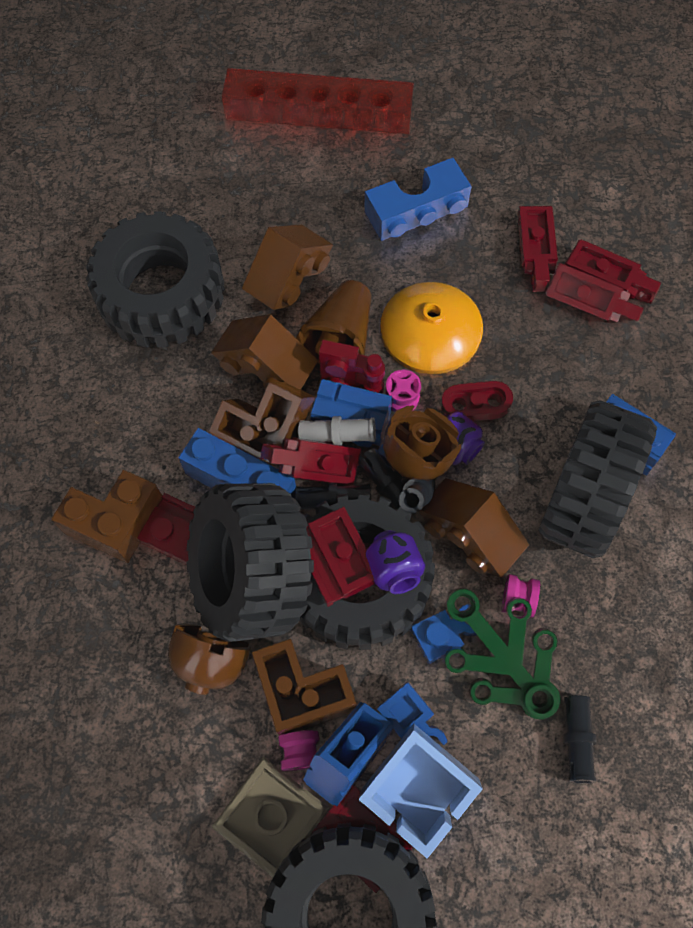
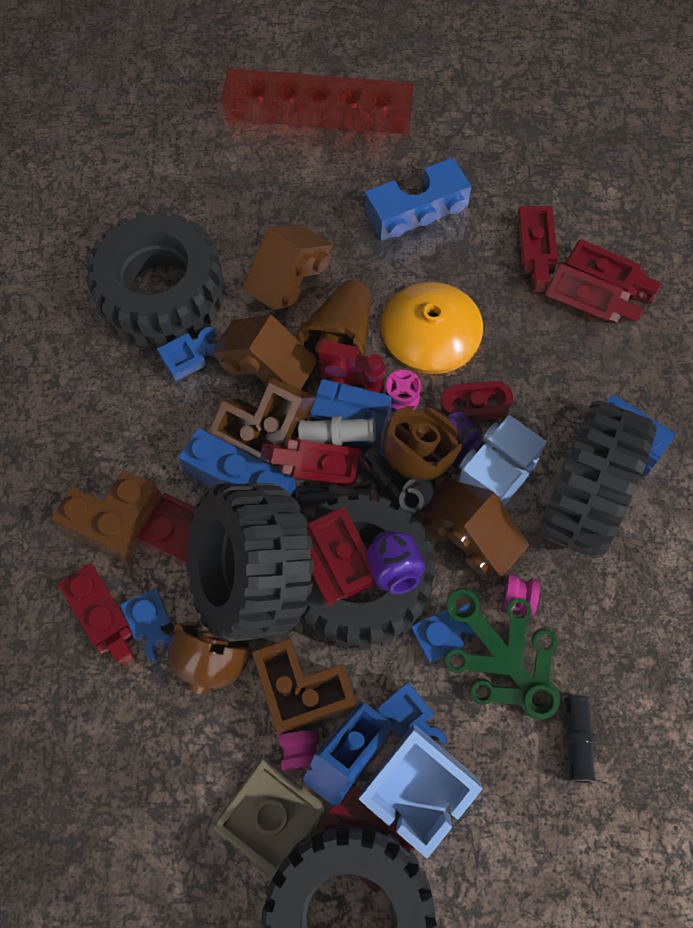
(98, 613): none -> dark red hinge
(148, 619): none -> blue plate
(186, 355): none -> blue plate
(503, 460): none -> light blue piece

